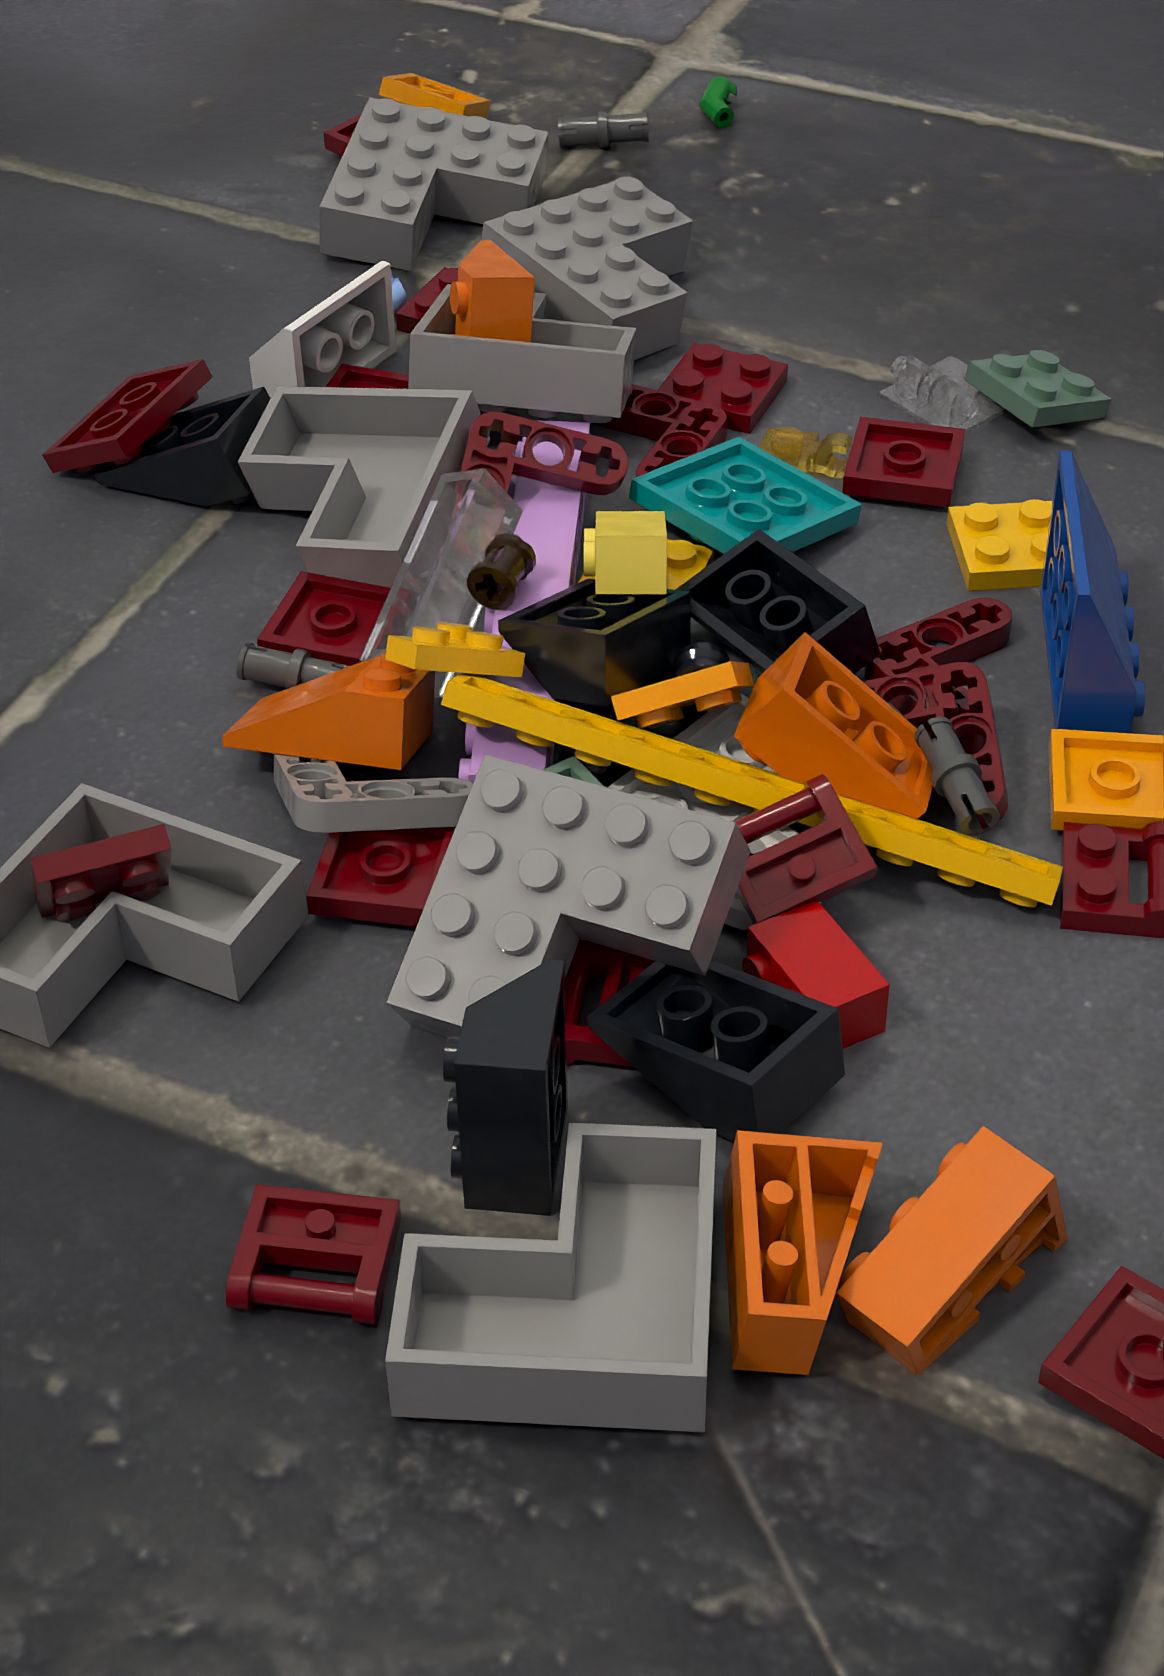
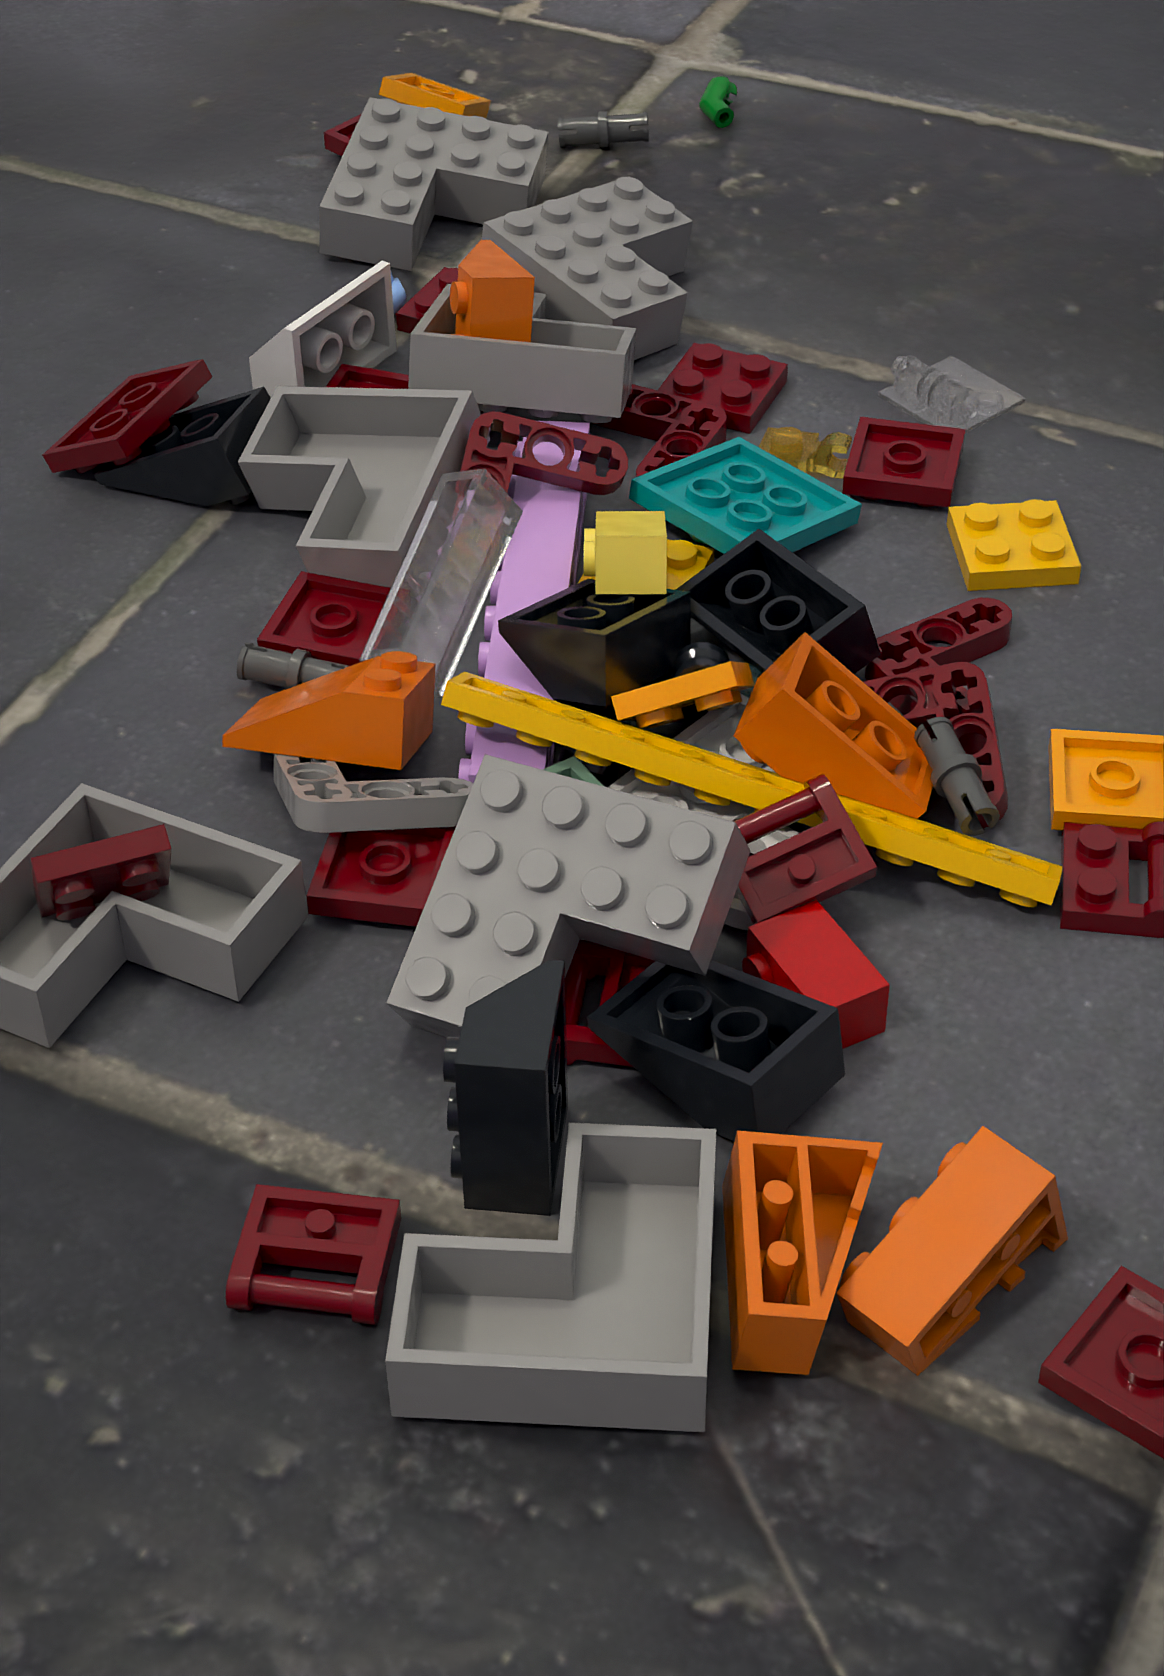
(455, 649): yellow plate -> none
(501, 571): dark brown bush -> none
(1037, 388): sand green plate -> none
(1086, 615): blue slope -> none

